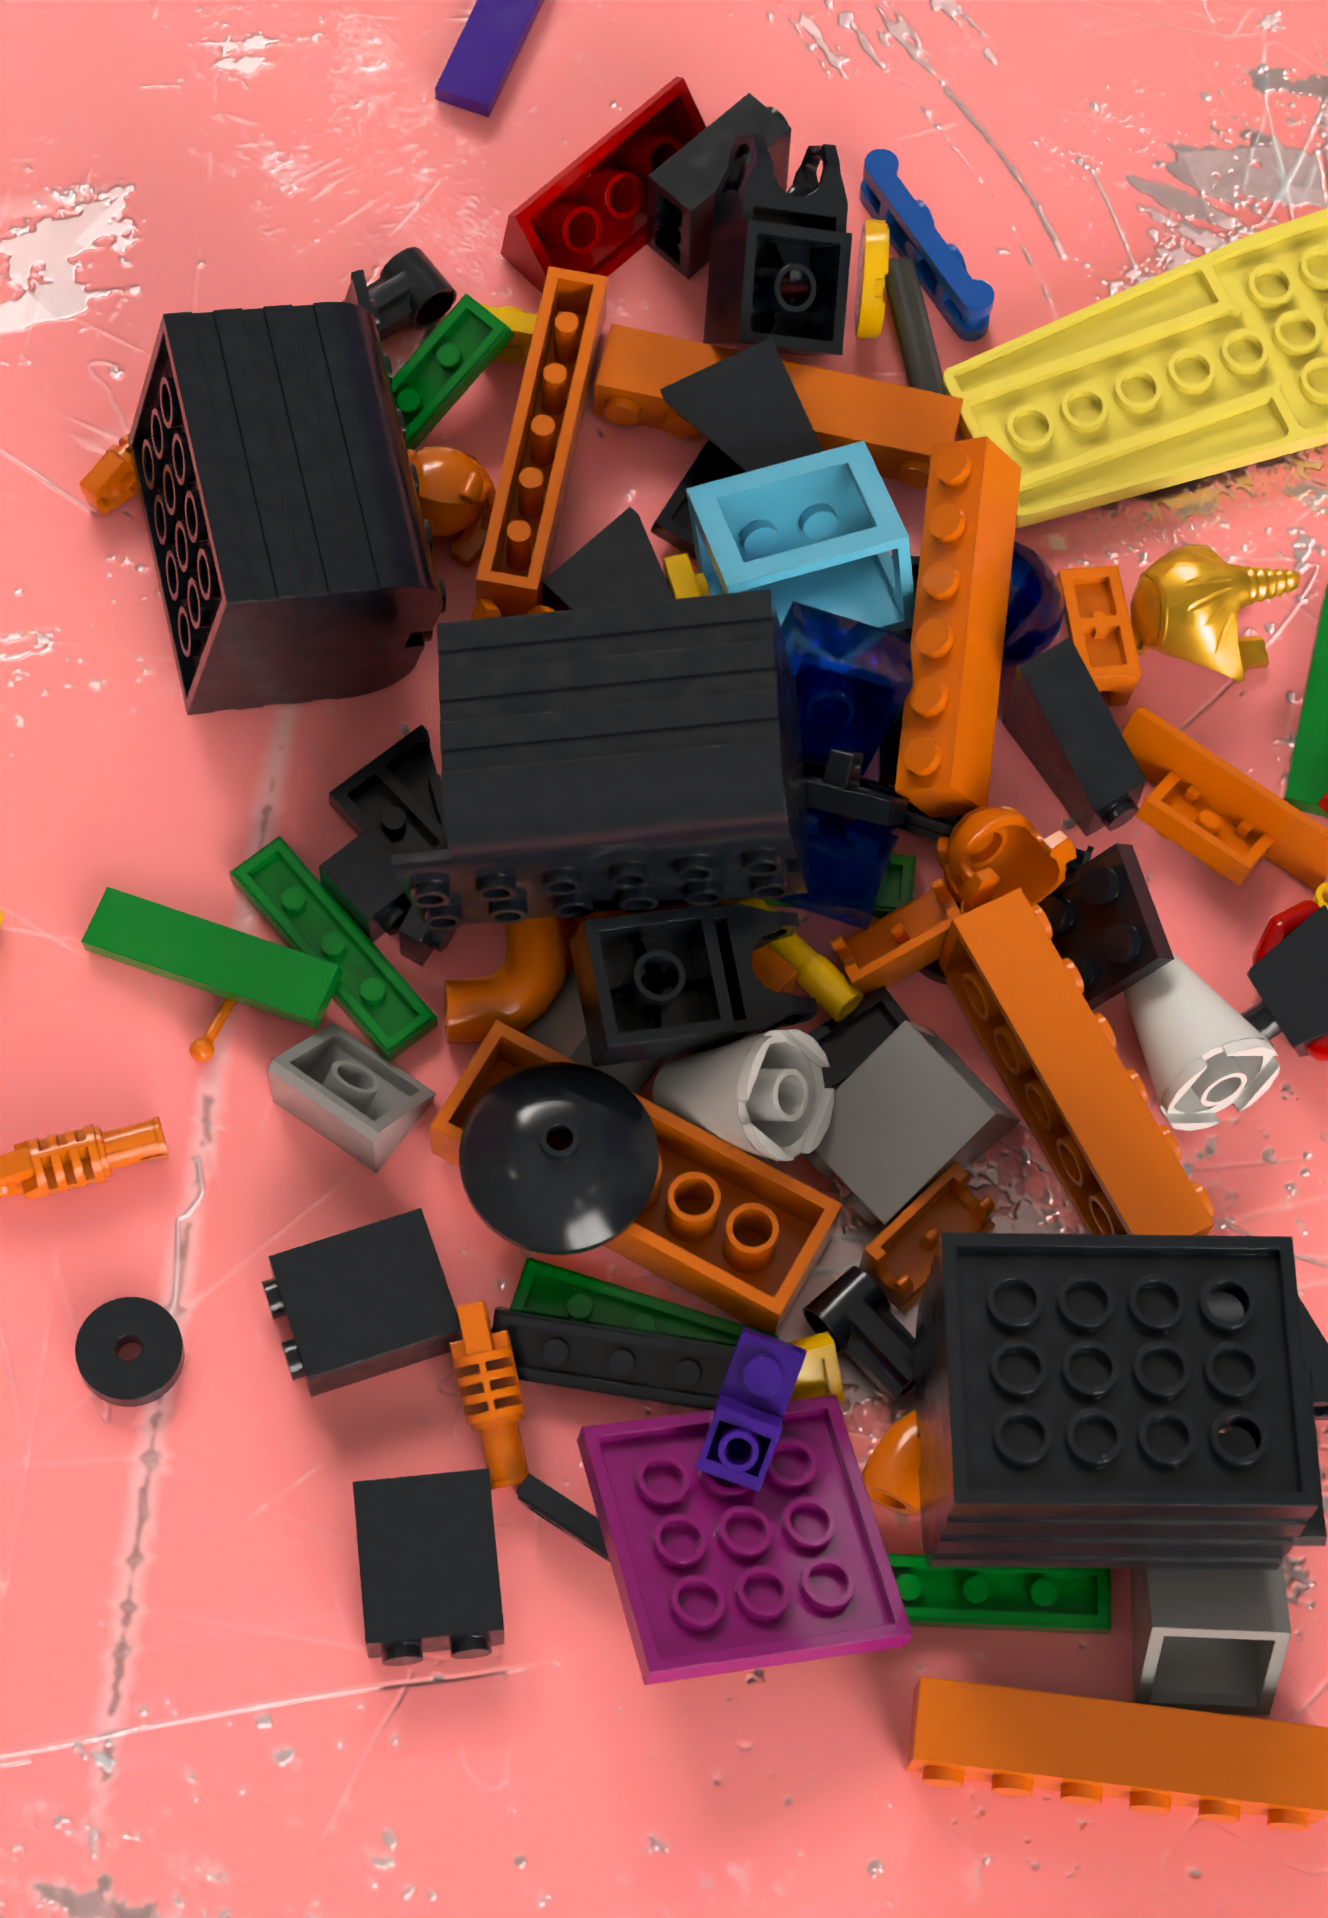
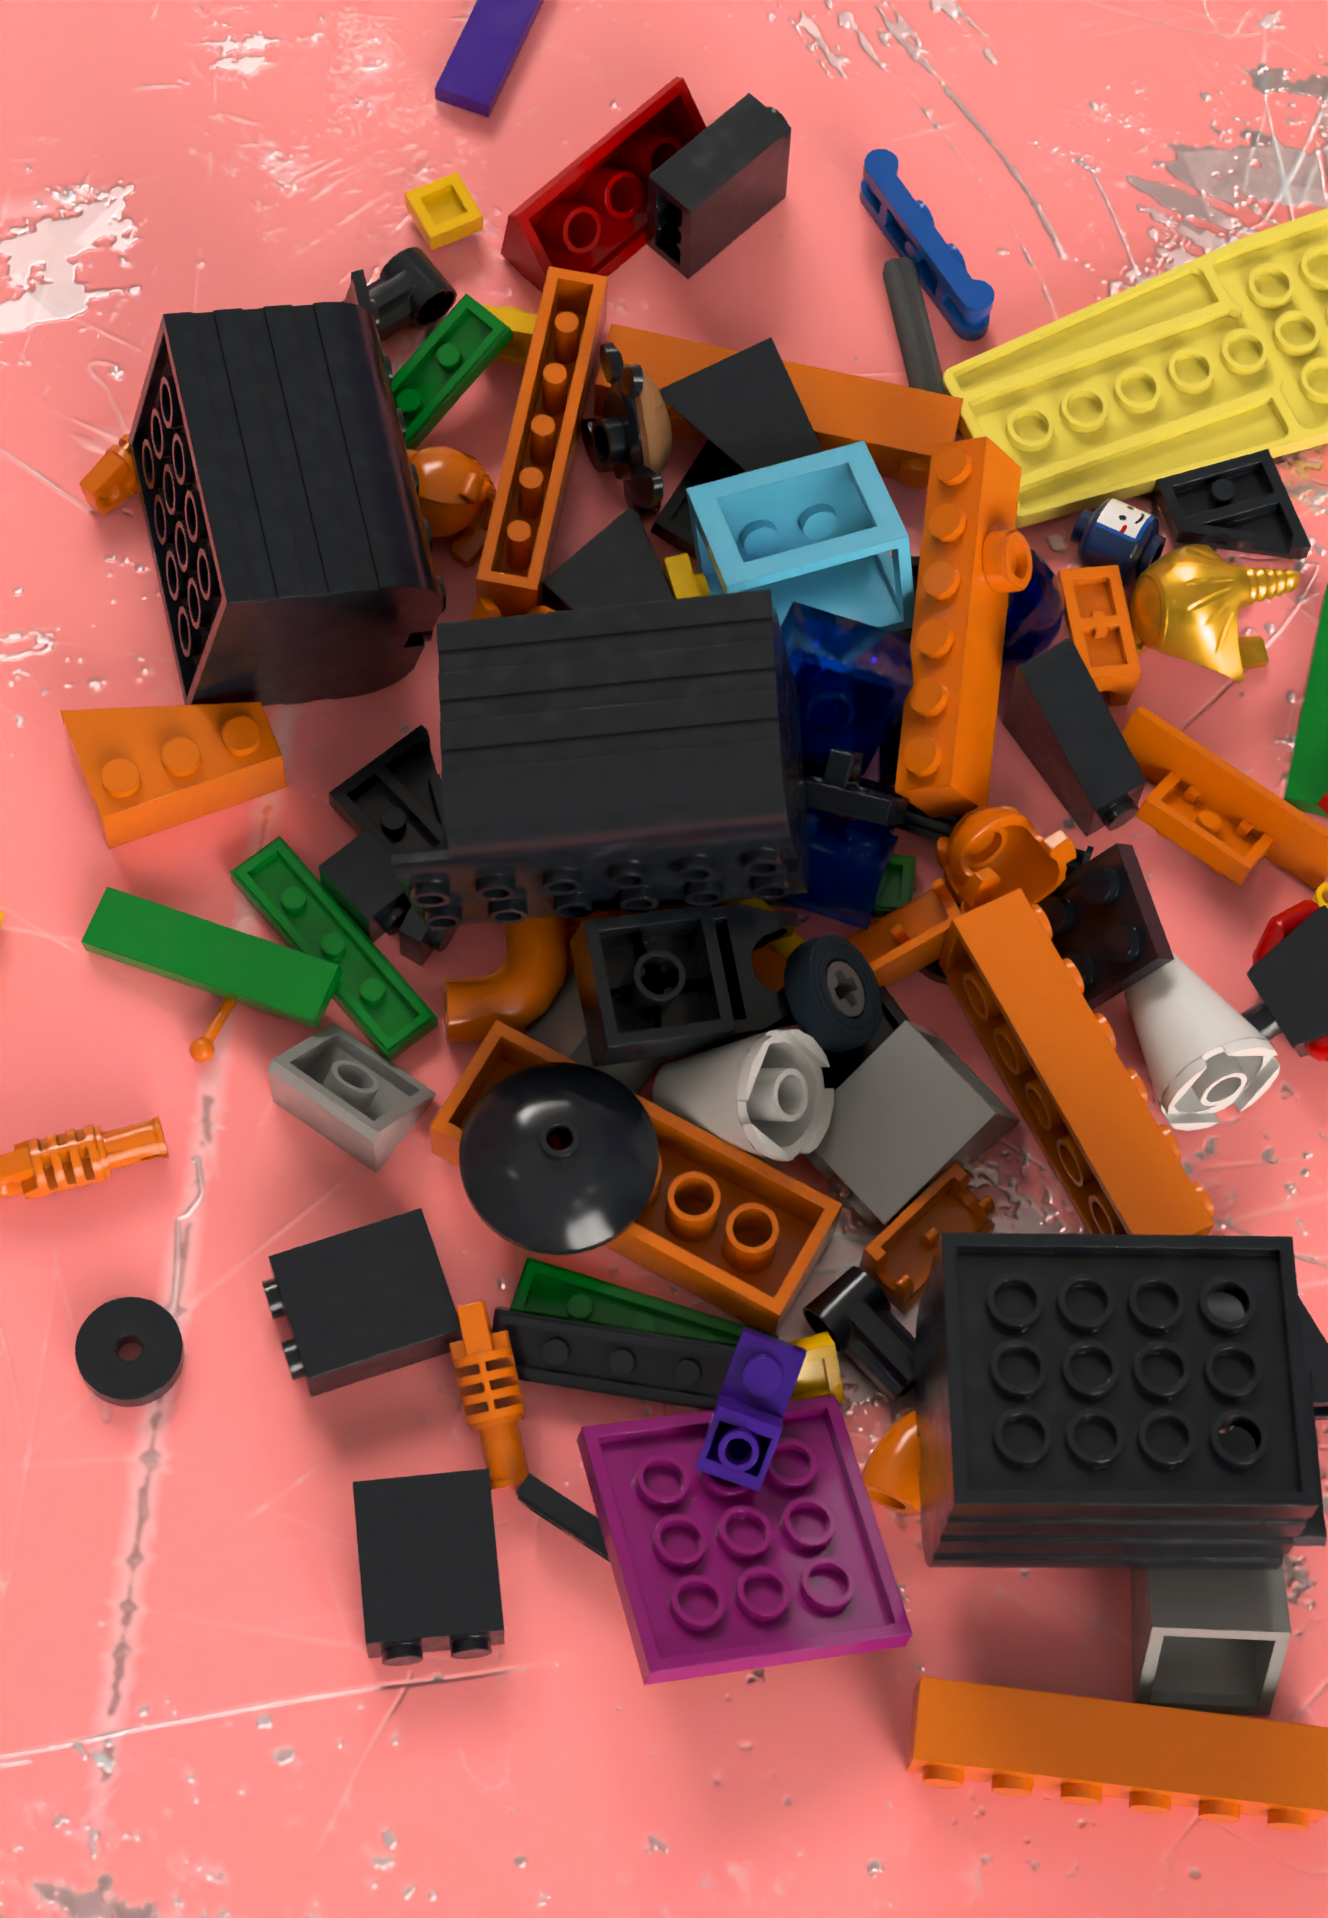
(171, 763): none -> orange wedge
(444, 211): none -> yellow plate
(633, 433): none -> black animal
(779, 254): black brick -> none
(833, 1018): none -> black bush
(870, 281): yellow tile -> none
(1004, 1597): green tile -> none
(1006, 561): none -> orange tile
(1118, 537): none -> dark blue head
(1233, 508): none -> black wing

